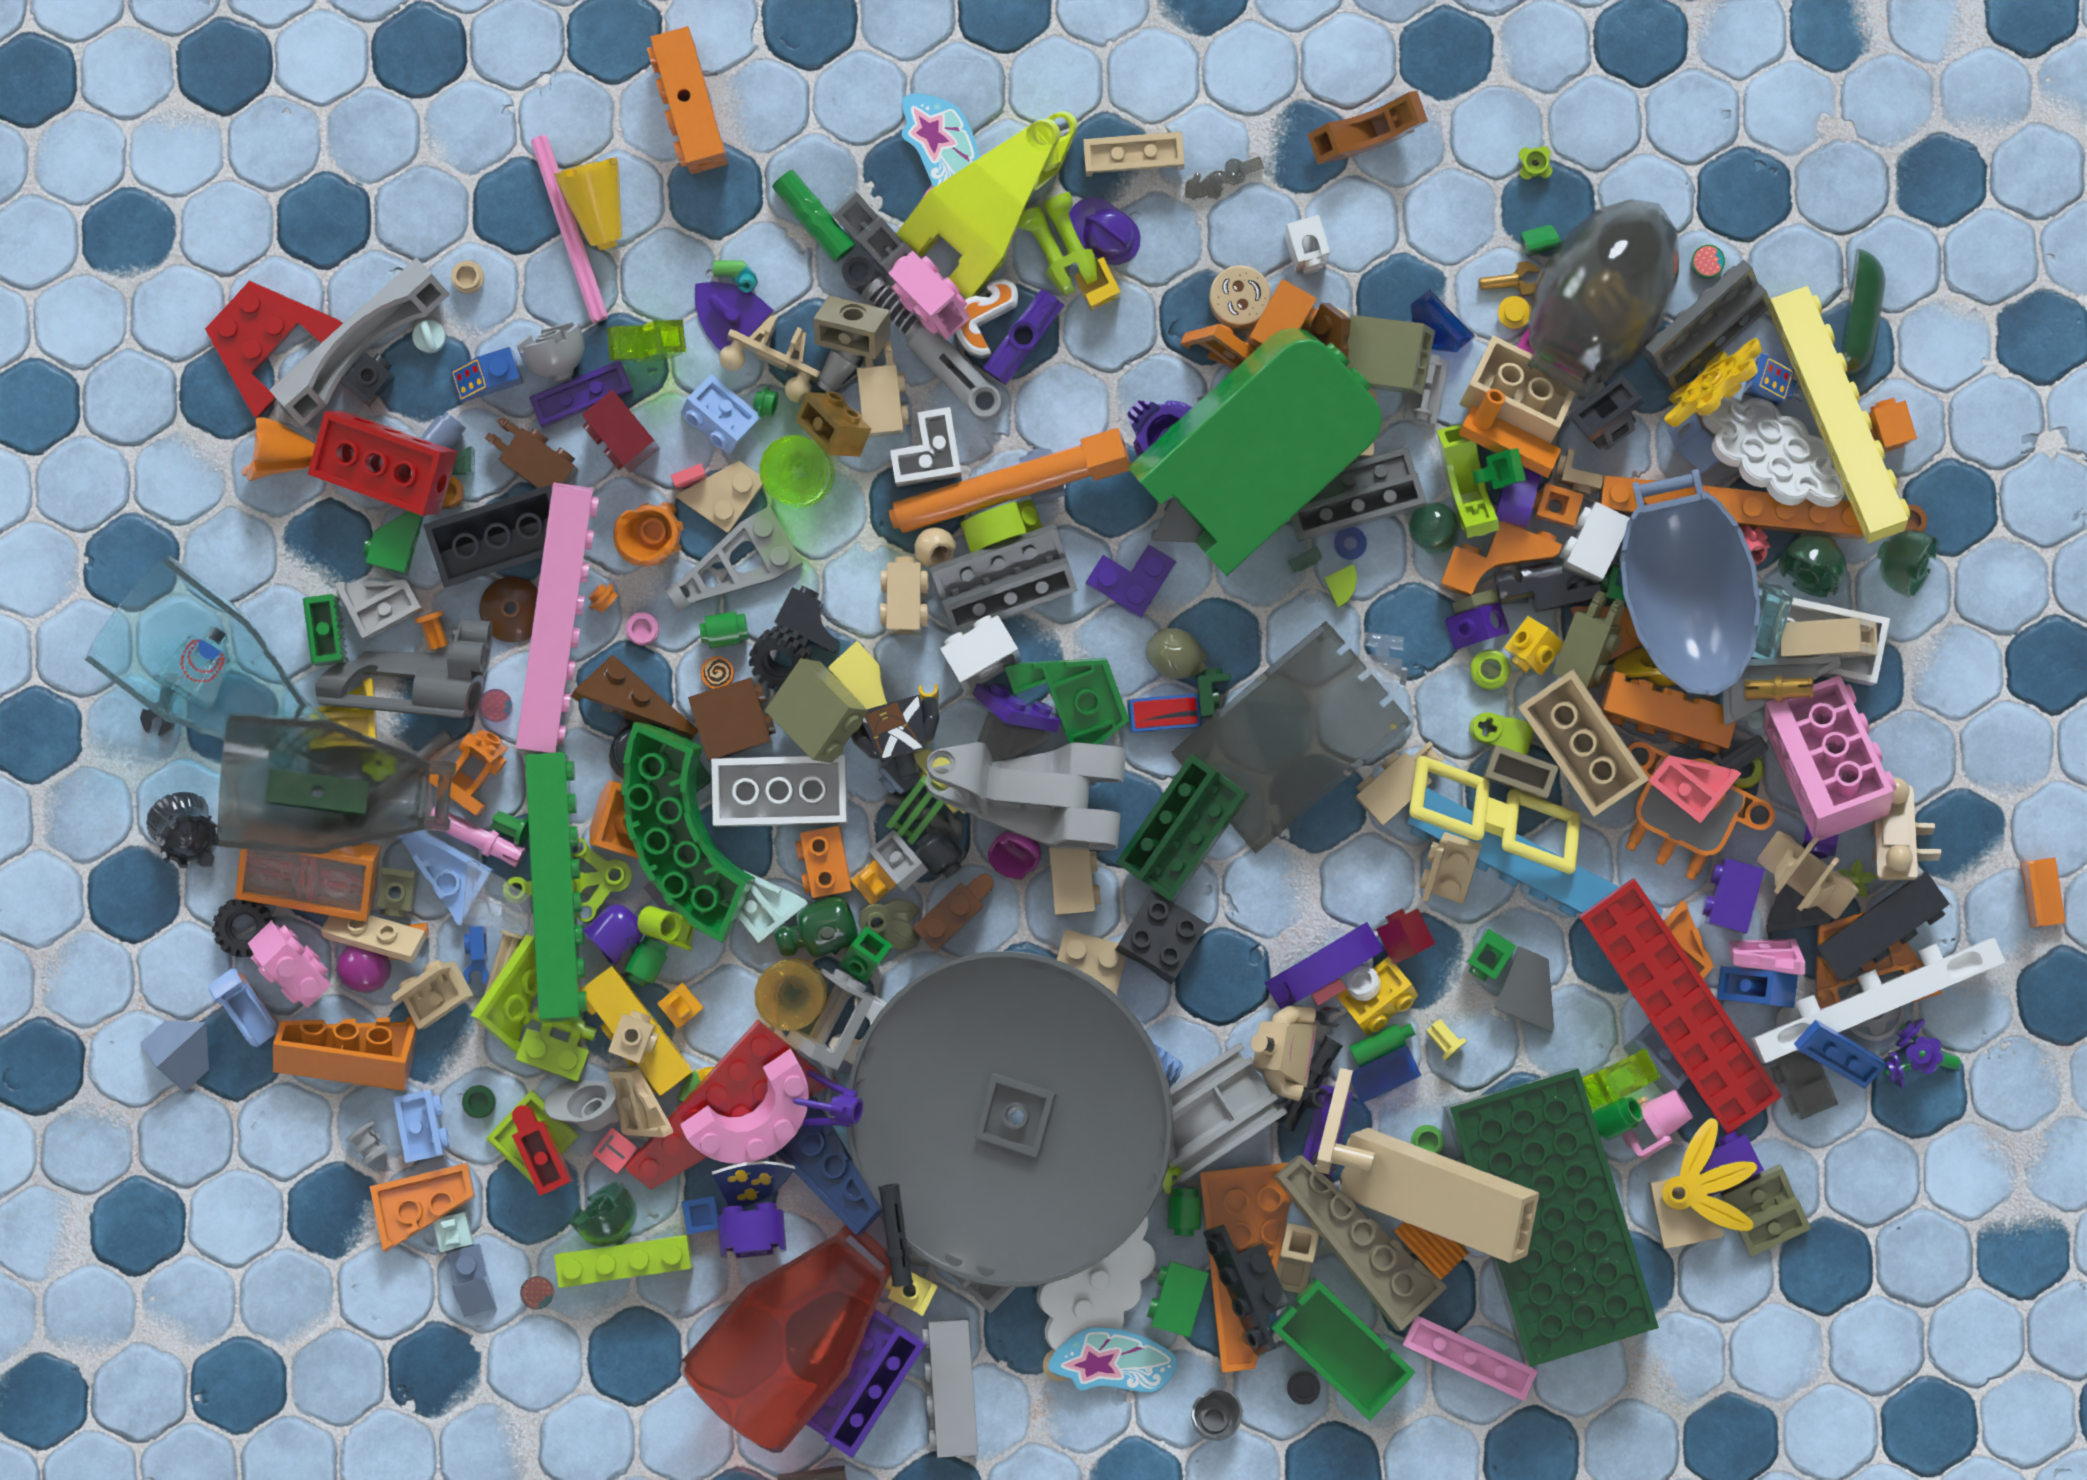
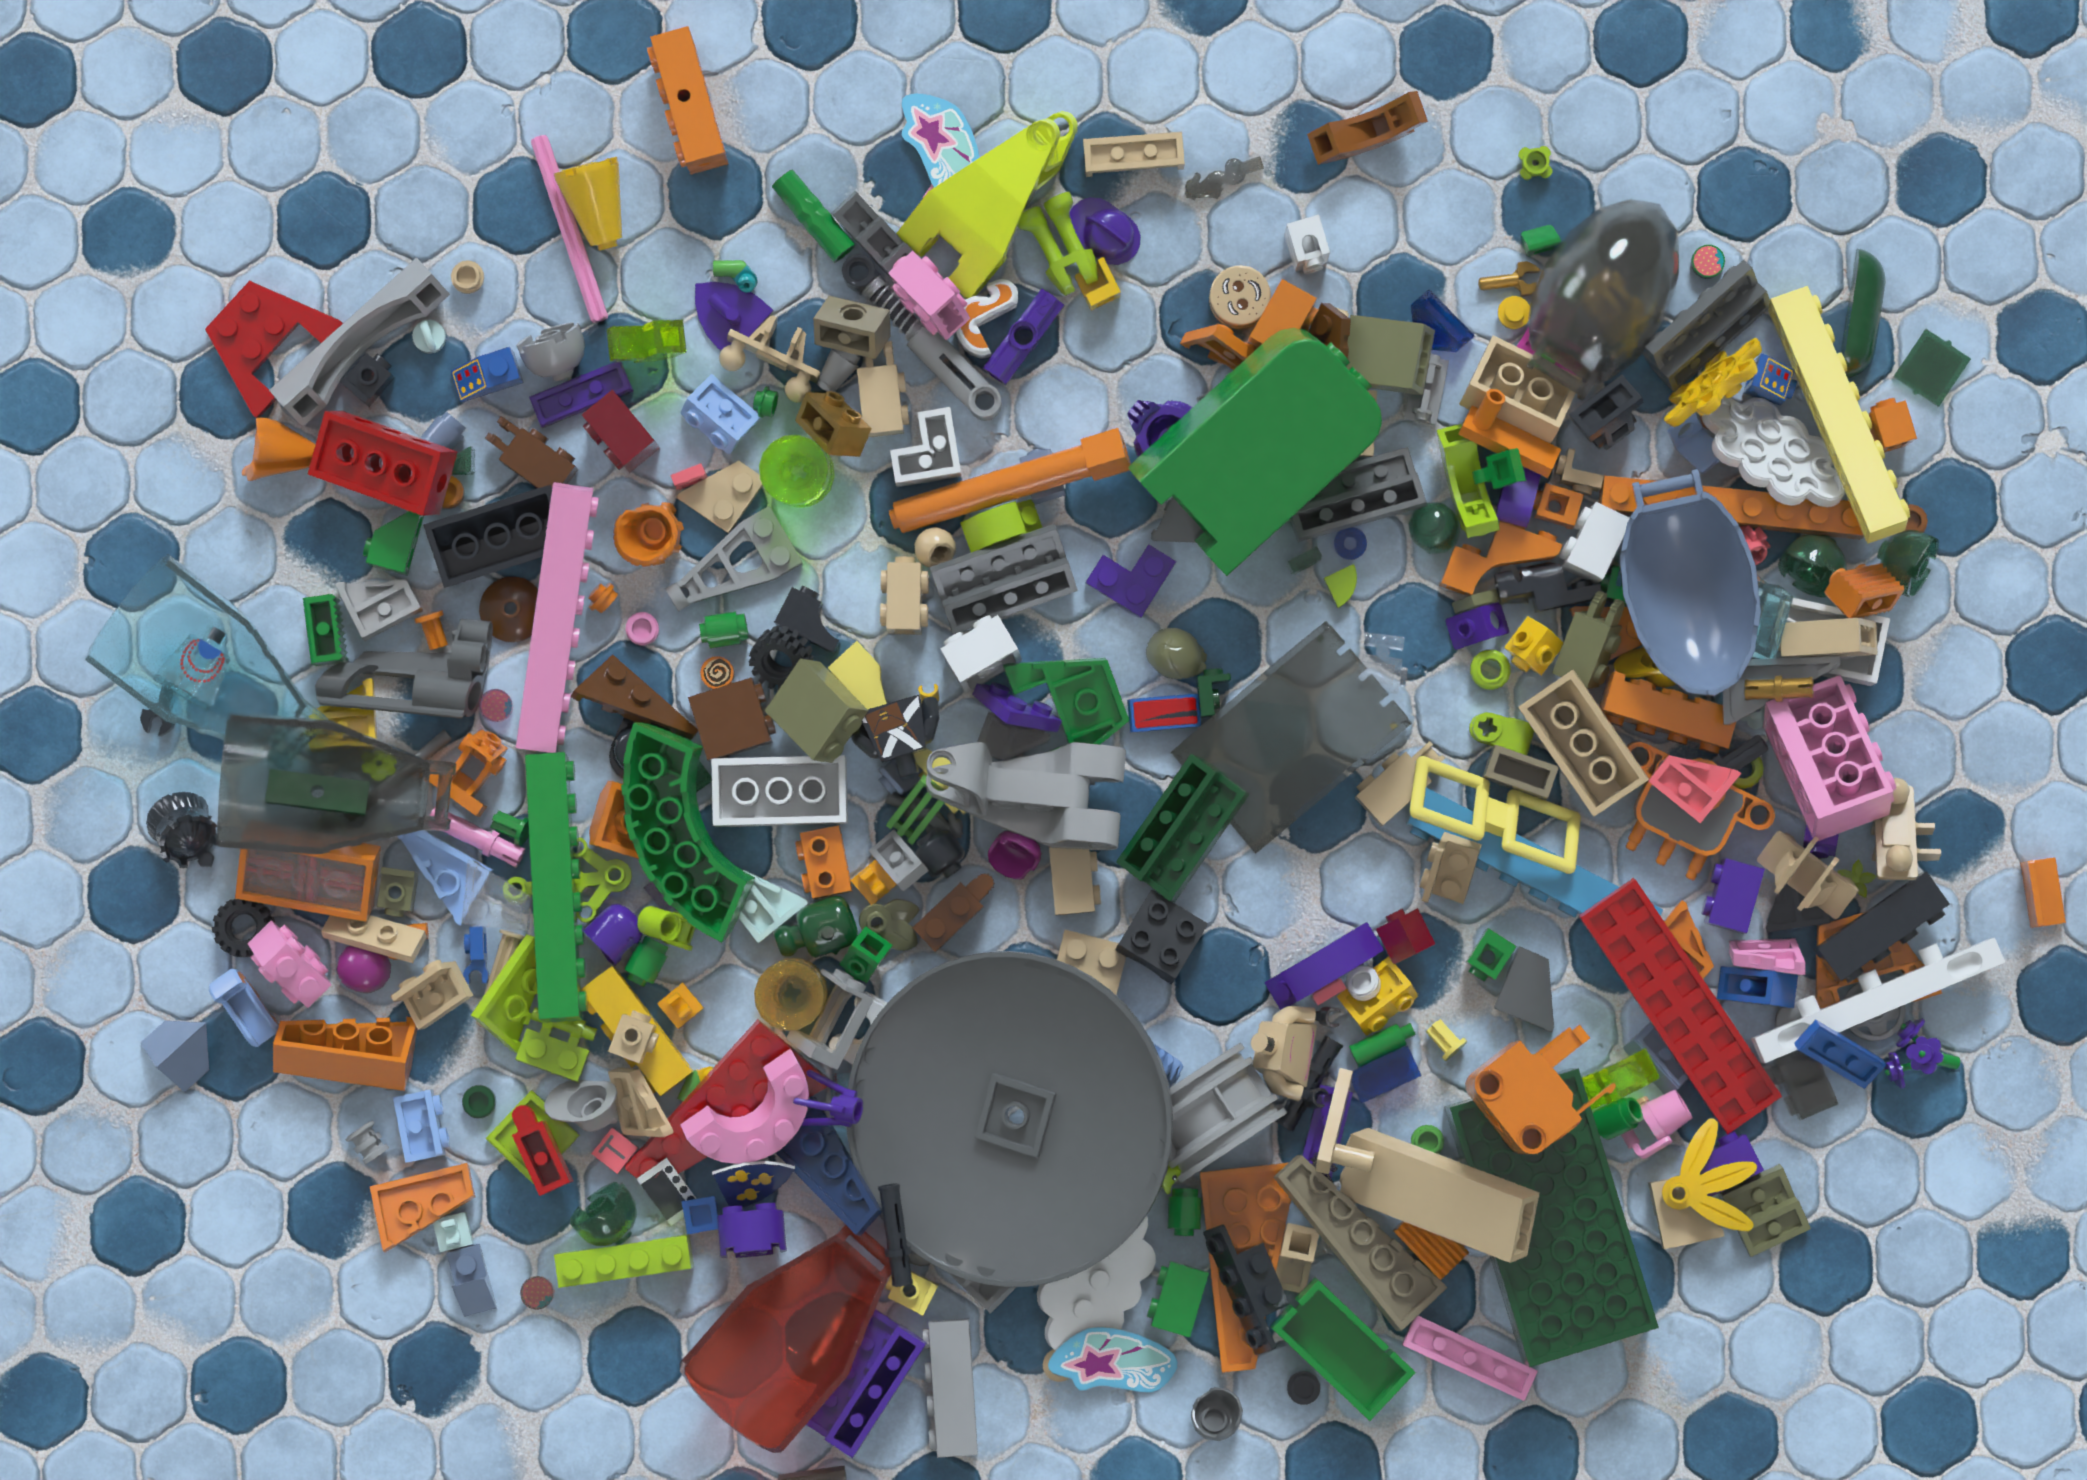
(666, 1190): none -> black sticker
(1526, 1095): none -> orange piece
(1864, 590): none -> orange brick
(1932, 367): none -> clear green piece

